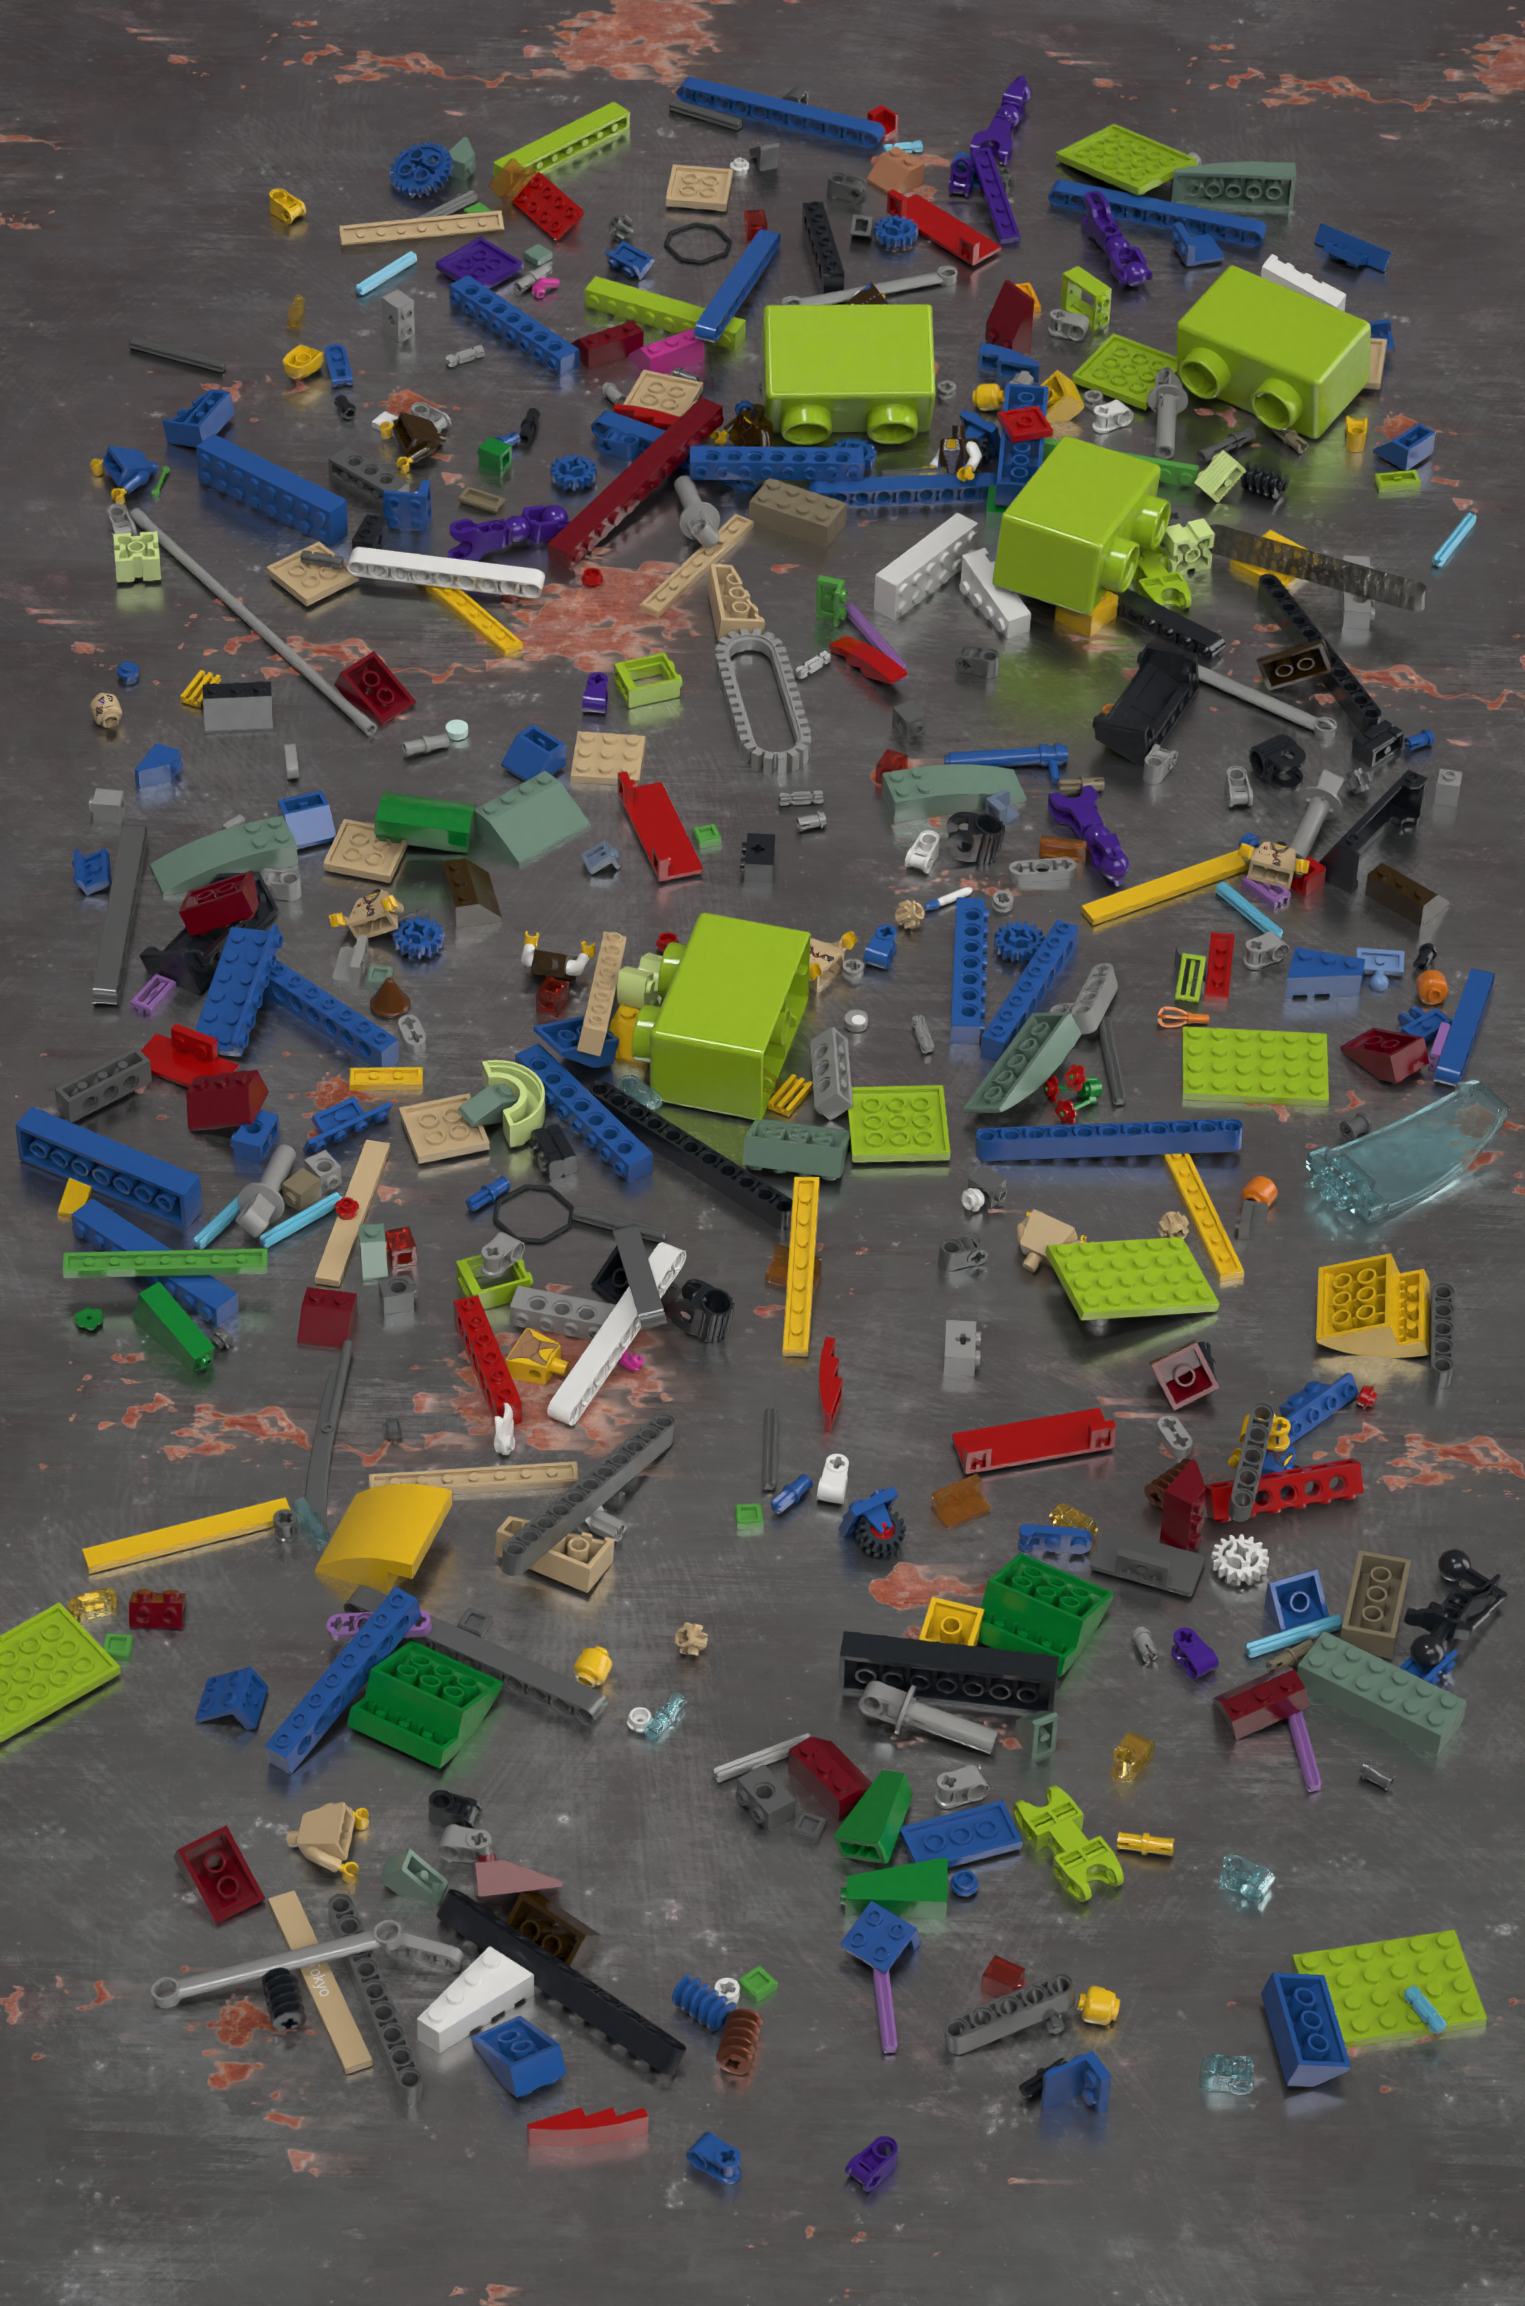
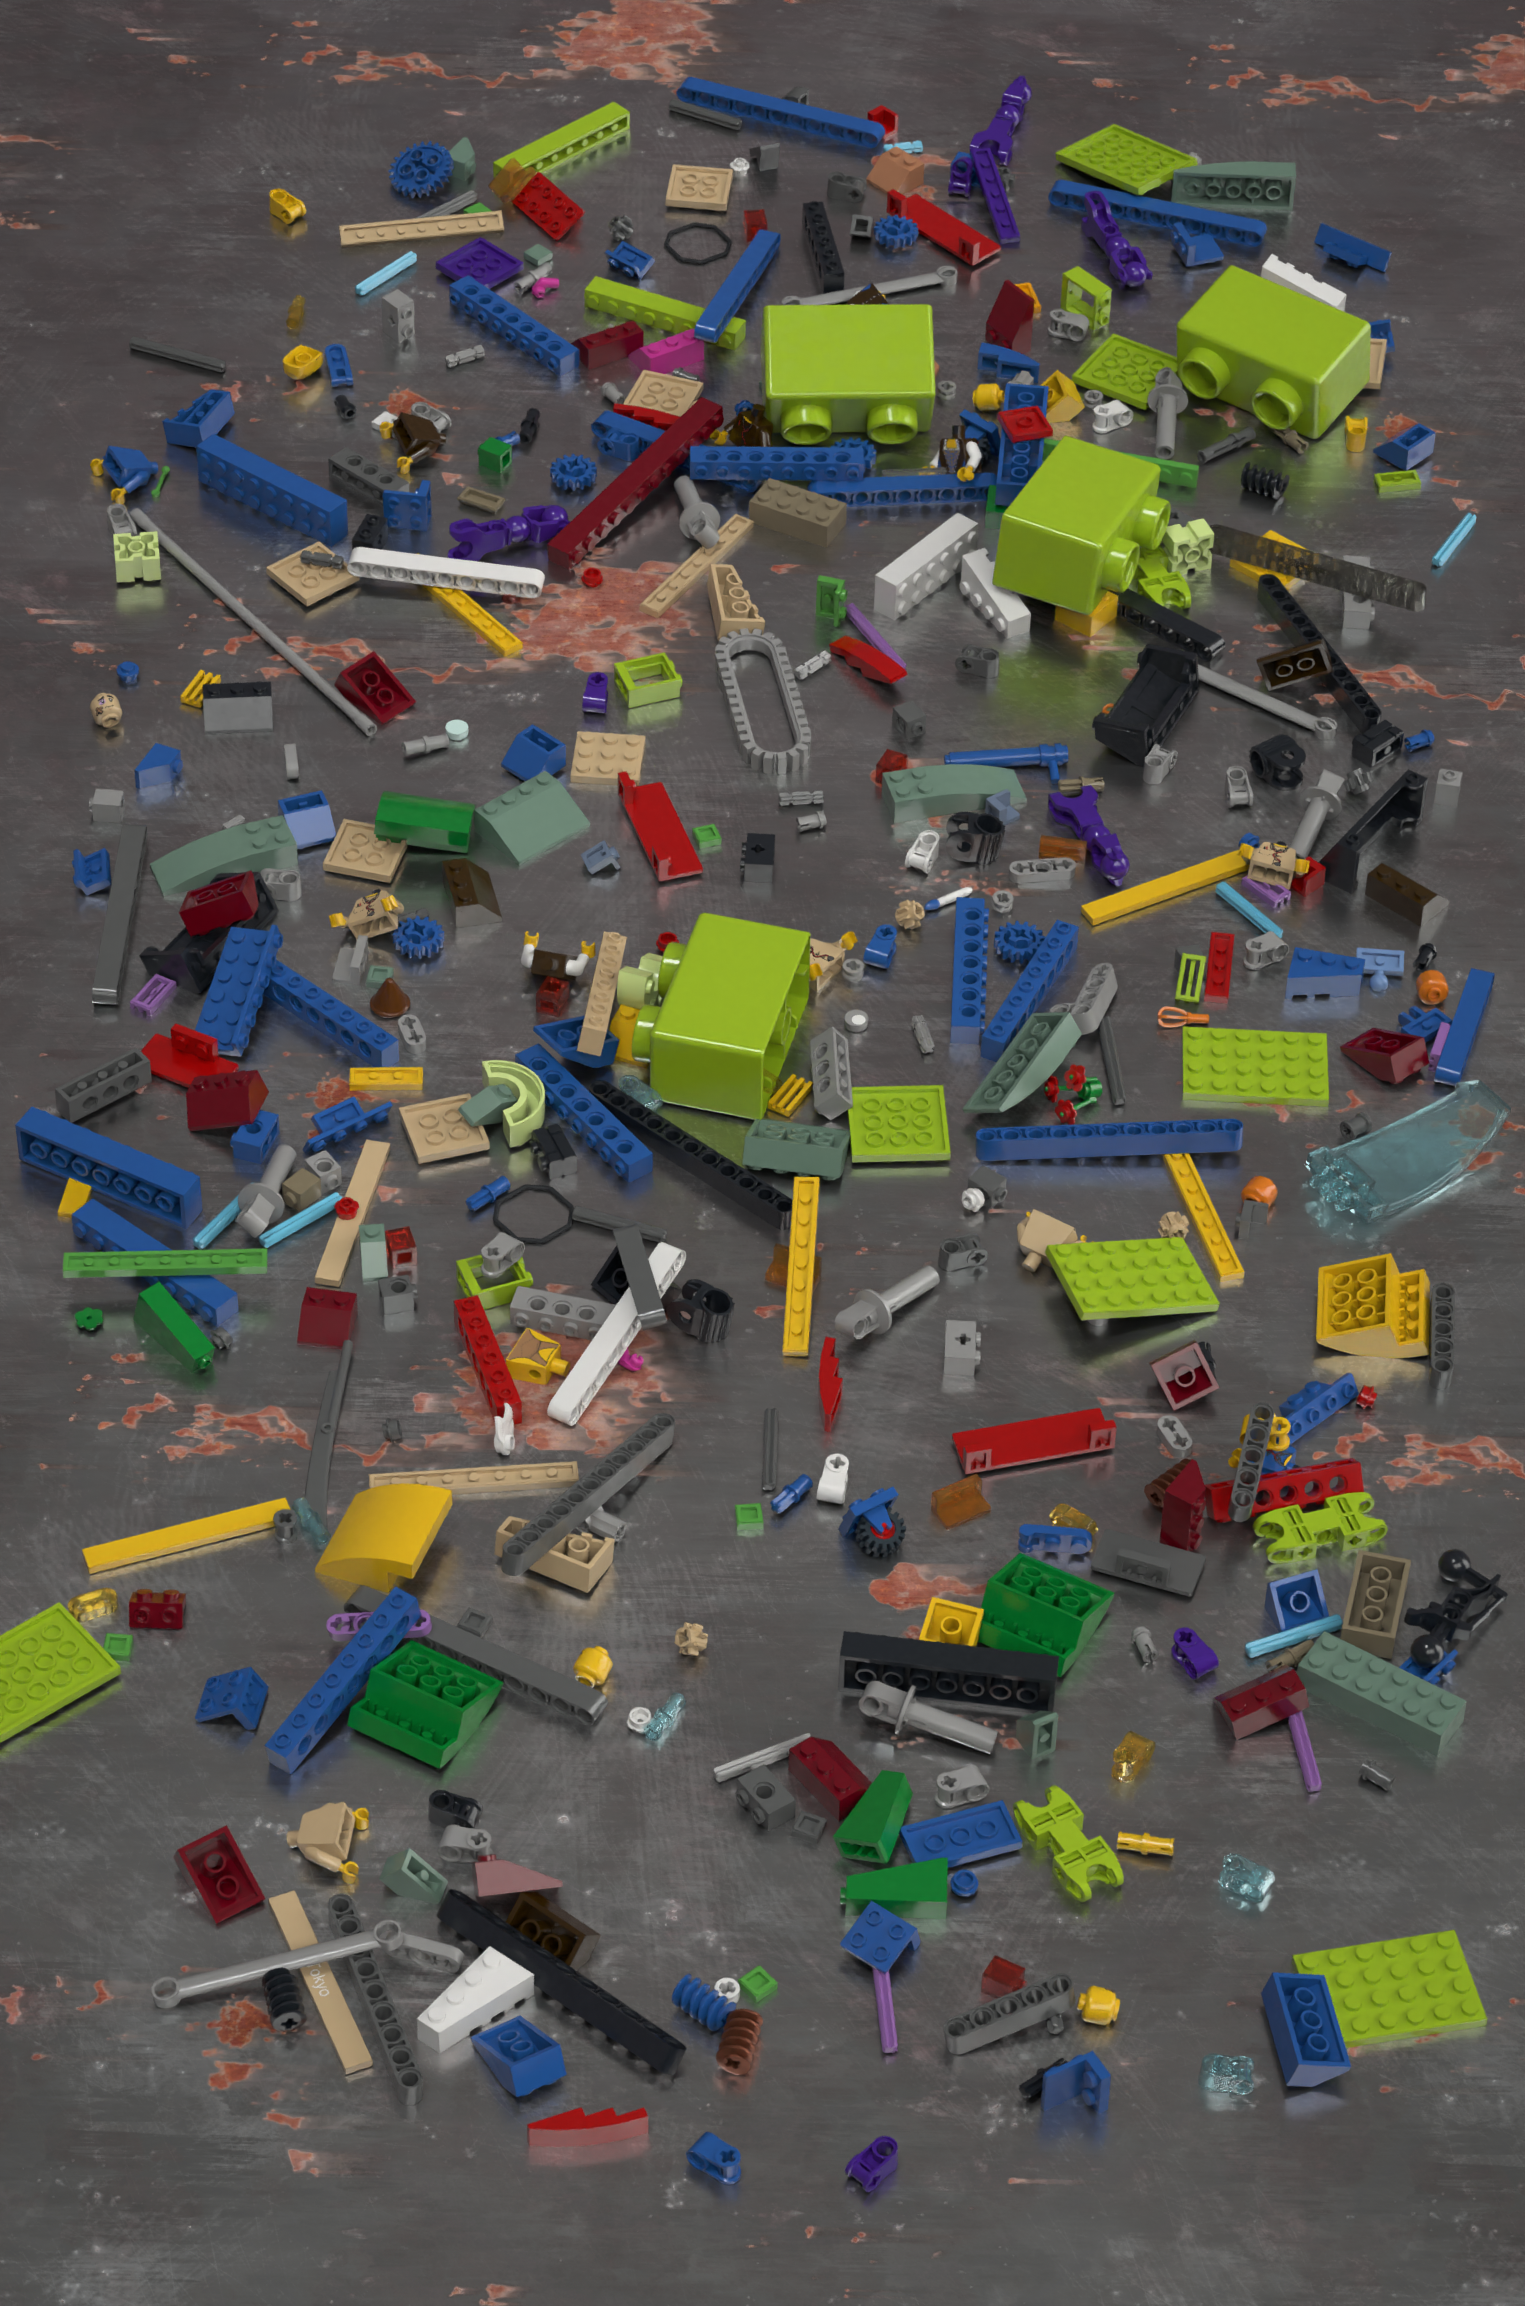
(873, 1311): none -> light grey piece
(1219, 476): yellowish green brick -> none
(1240, 1559): white gear -> none
(1320, 1527): none -> lime piece
(1425, 2009): medium azure axle -> none

